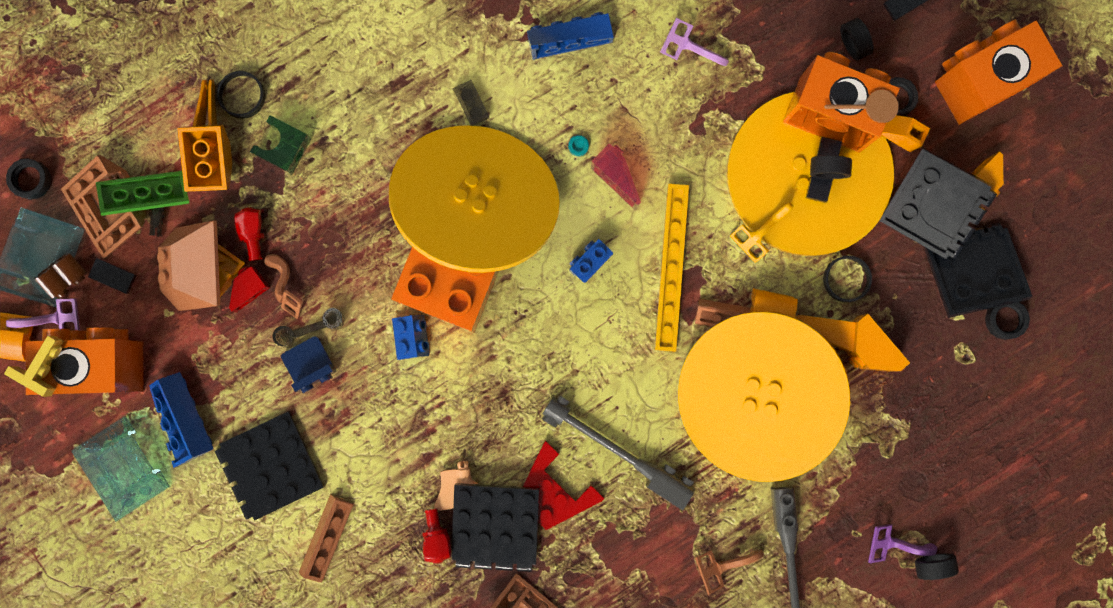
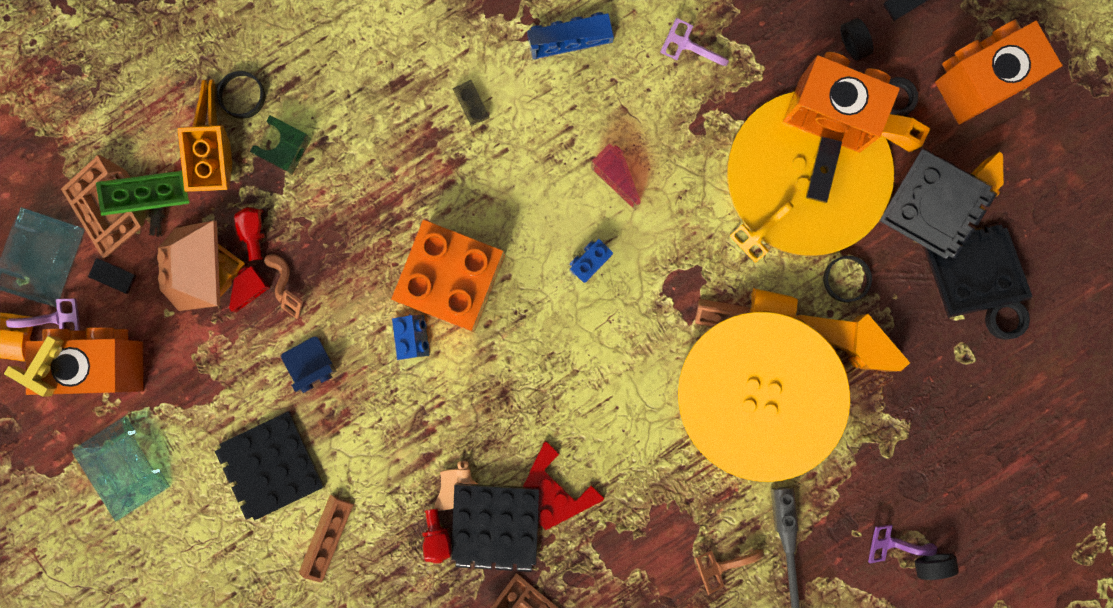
(13, 174): black tyre -> none
(60, 275): reddish brown brick -> none
(180, 419): blue wedge -> none
(286, 337): clear smoke piece -> none
(473, 198): yellow plate -> none
(578, 145): teal tile -> none
(661, 479): dark grey bar -> none
(671, 267): yellow plate -> none
(831, 167): black tyre -> none
(880, 106): medium nougat piece -> none

